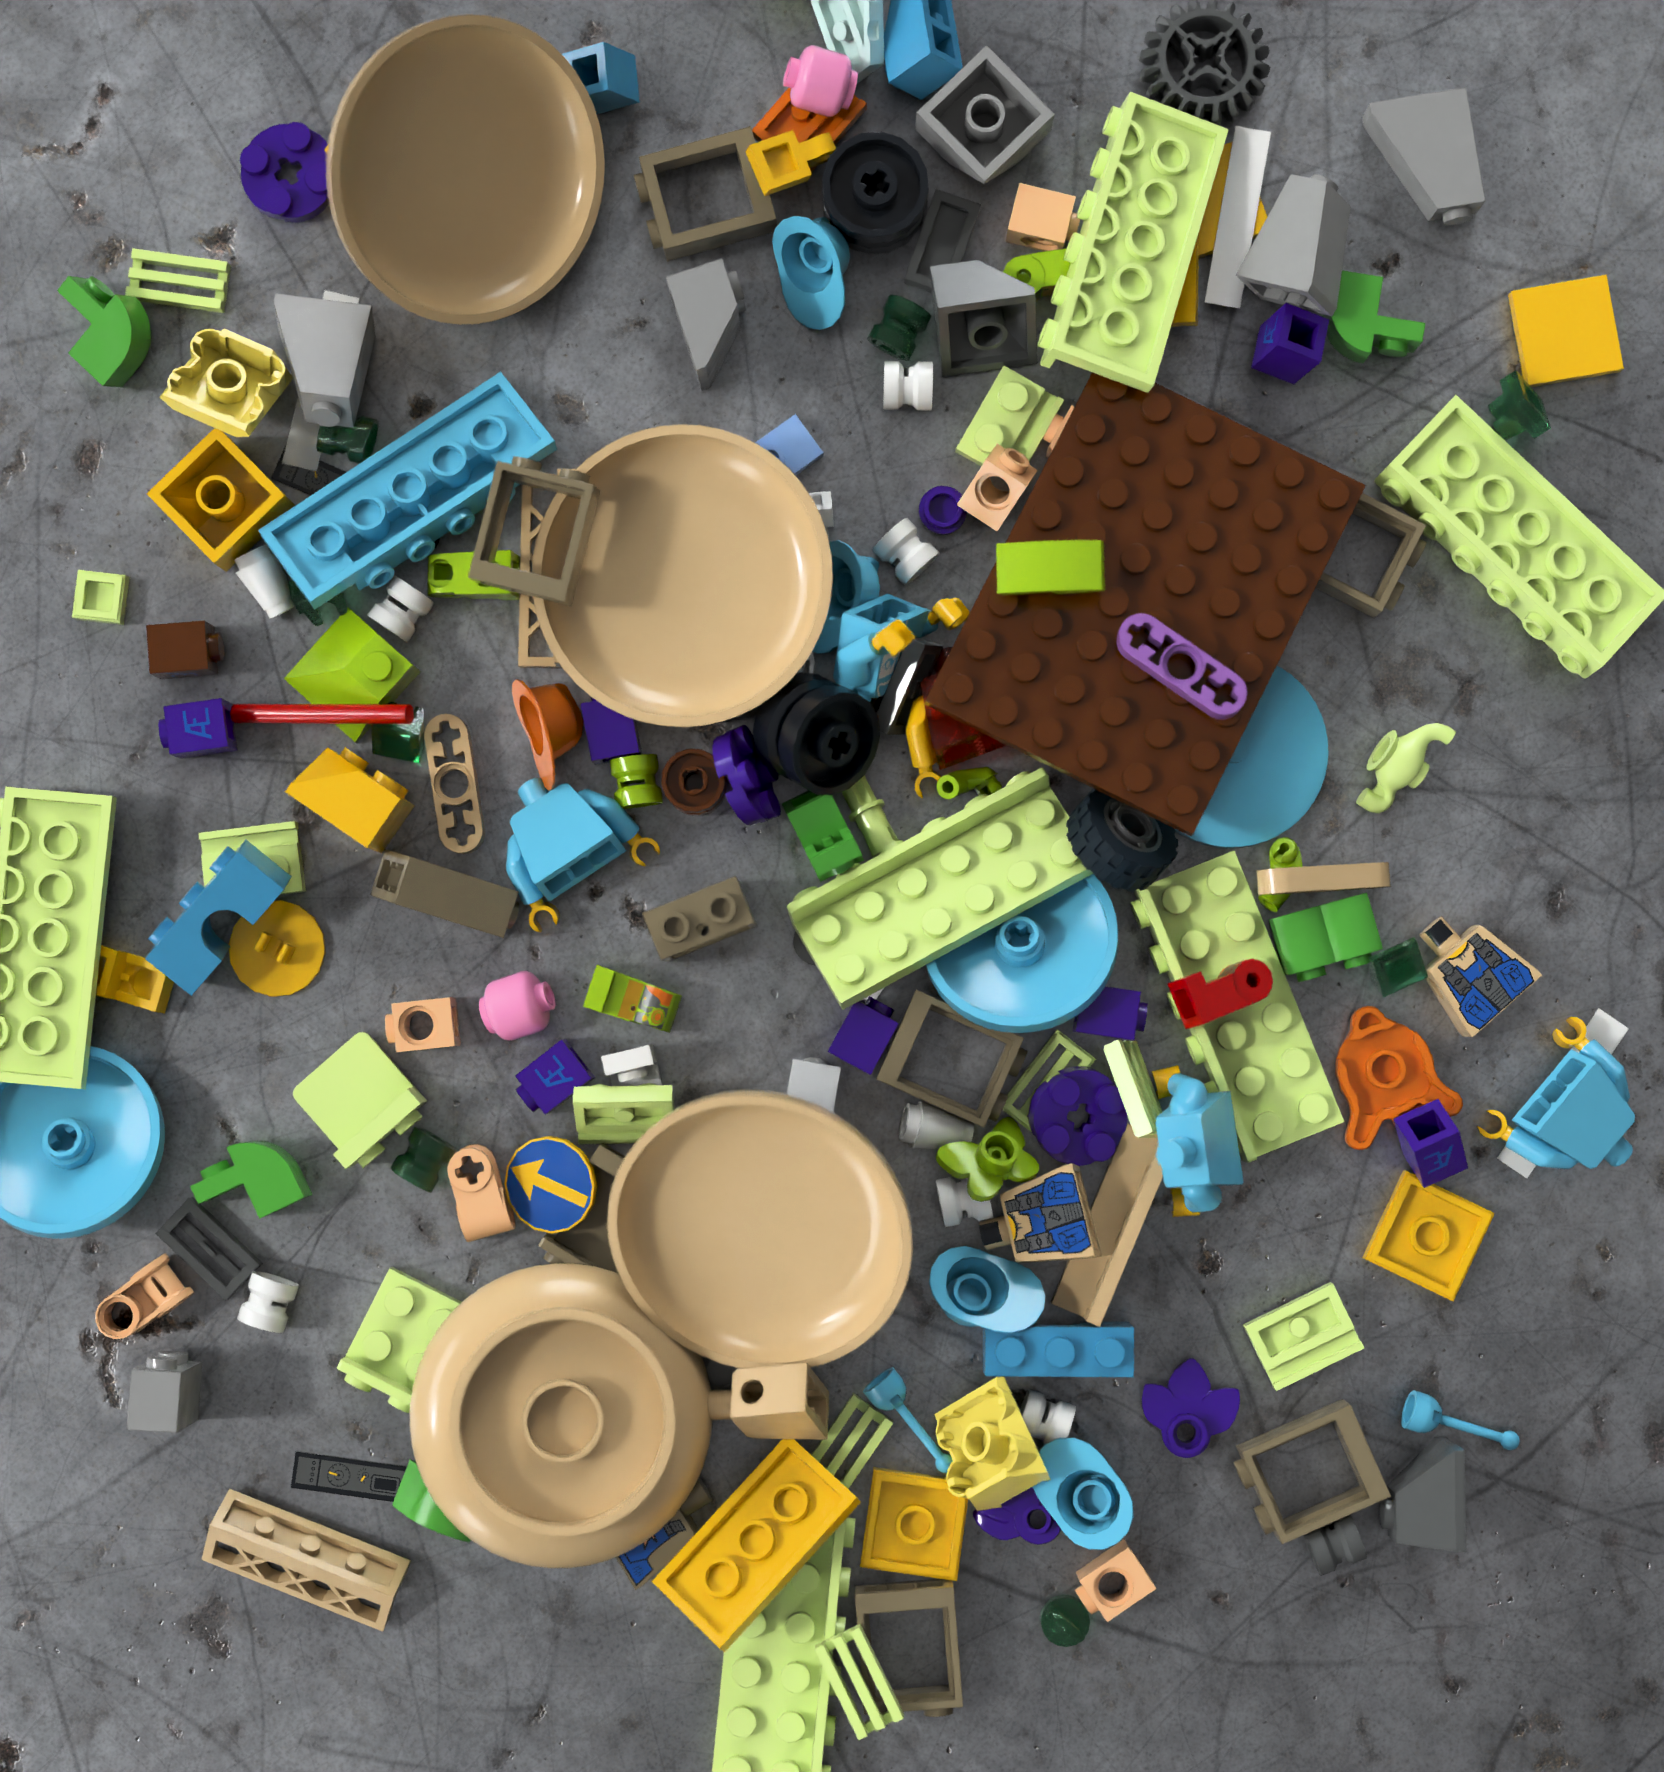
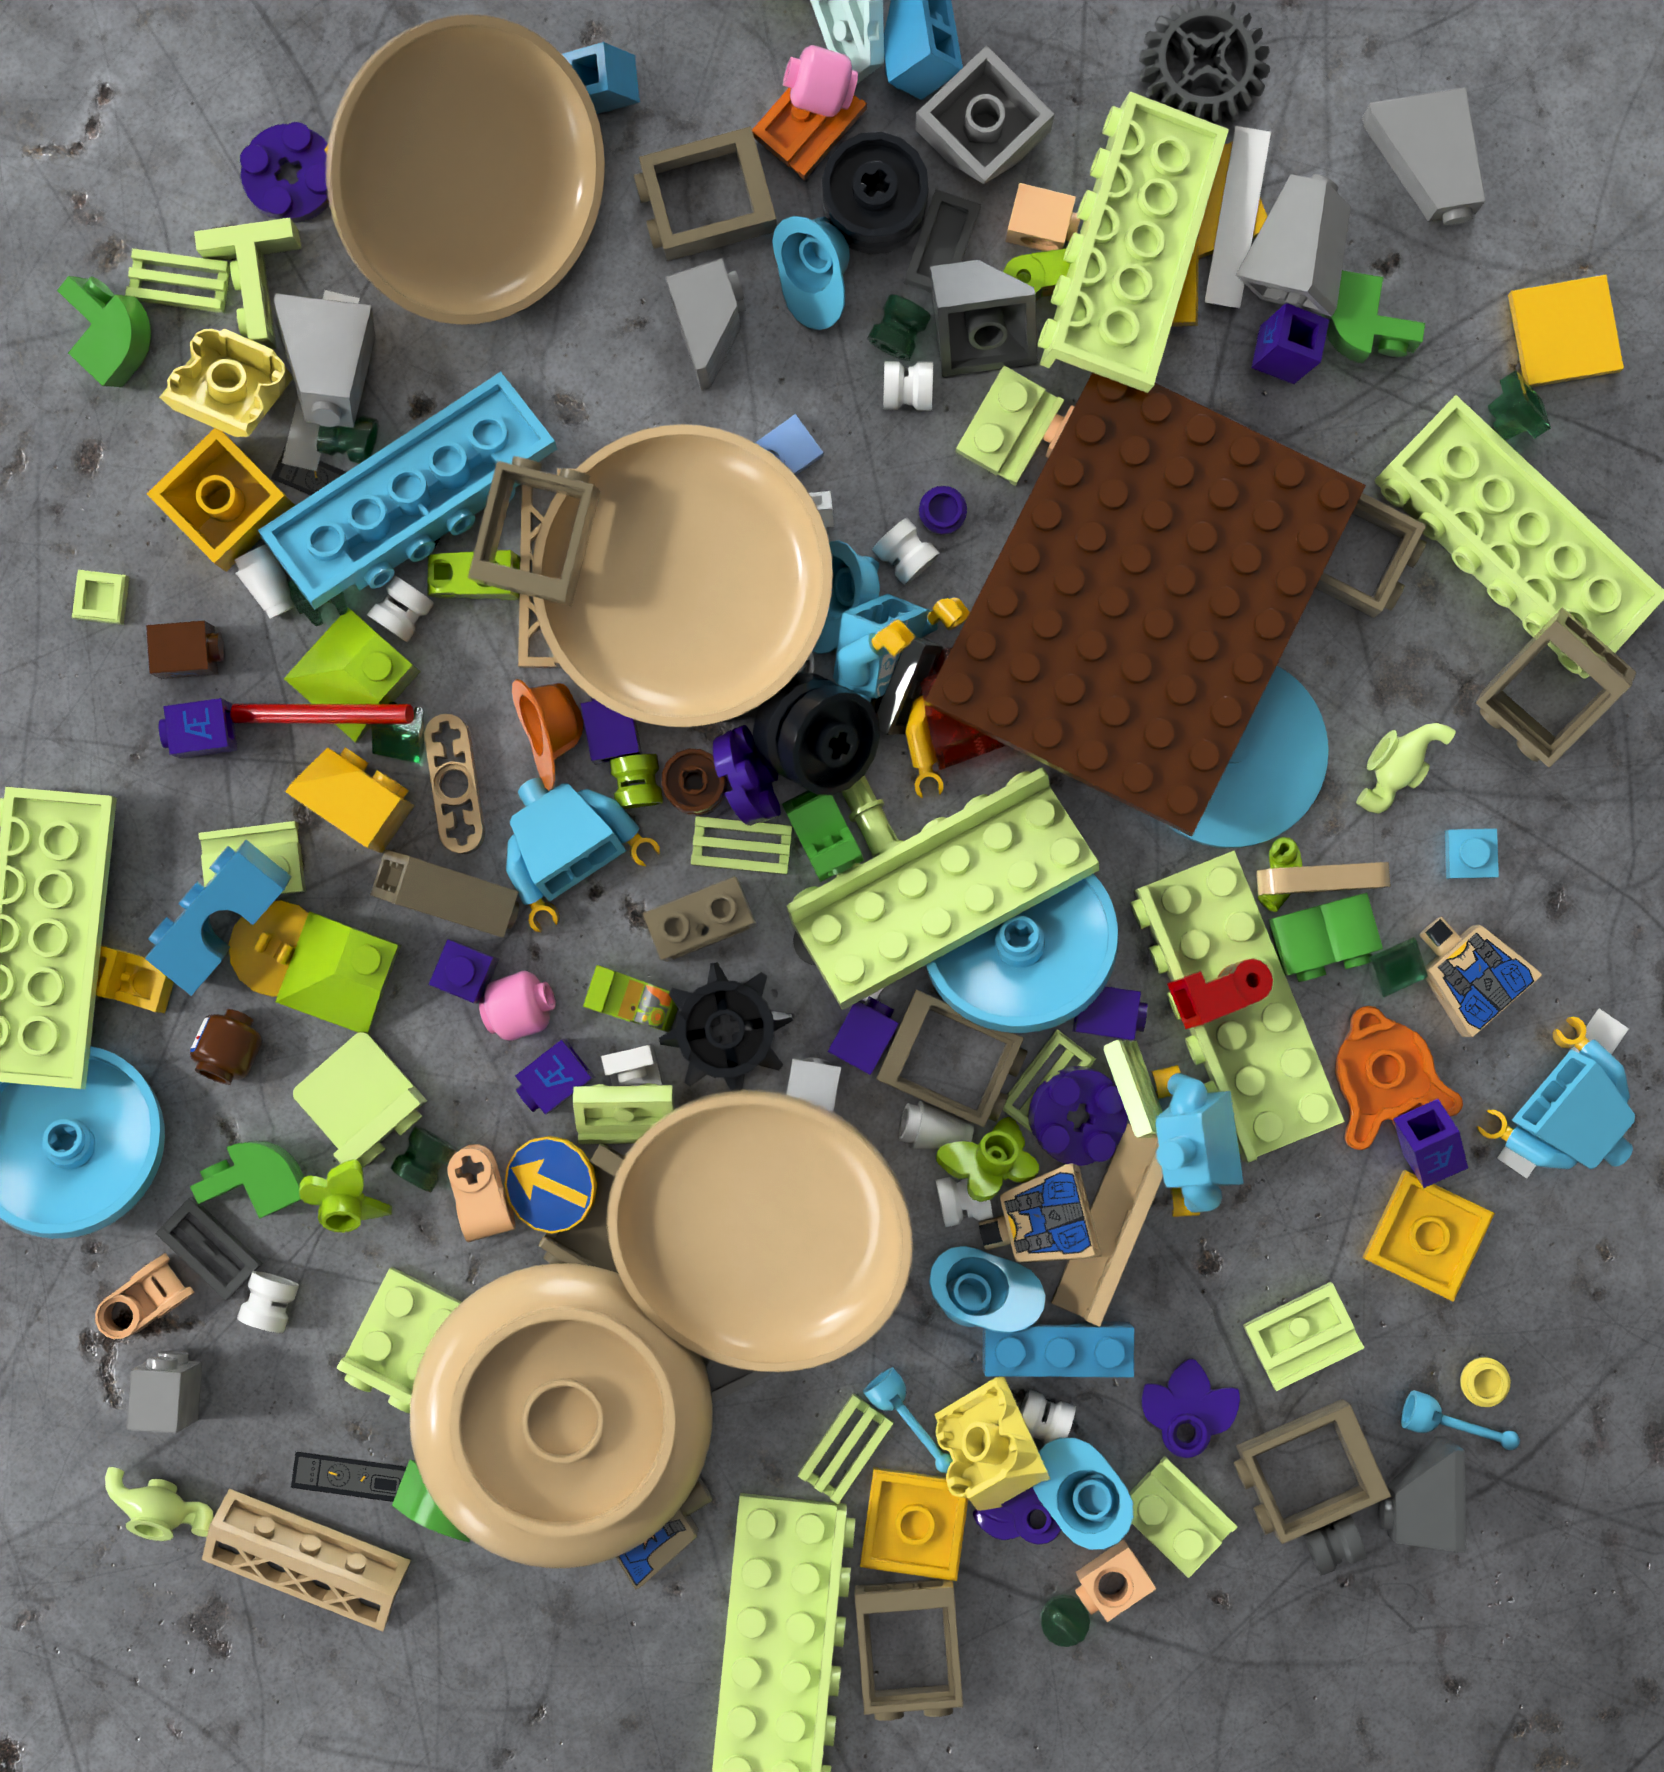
(156, 1508): none -> yellowish green piece
(226, 1047): none -> reddish brown head
(248, 273): none -> yellowish green bracket
(338, 973): none -> lime slope
(342, 1198): none -> lime animal
(445, 1024): light nougat brick -> none
(463, 971): none -> dark purple brick
(700, 841): none -> yellowish green tile
(702, 1012): none -> black brick
(756, 1542): yellow plate -> none
(774, 1402): tan torso -> none
(785, 162): yellow plate -> none
(877, 1721): yellowish green tile -> none
(965, 780): lime arm -> none
(987, 501): light nougat brick -> none
(1050, 567): lime slope -> none
(1120, 842): black wheel -> none
(1178, 1517): none -> yellowish green plate
(1202, 660): medium lavender beam -> none
(1471, 853): none -> medium azure plate
(1485, 1382): none -> light yellow plate
(1588, 654): none -> dark tan window

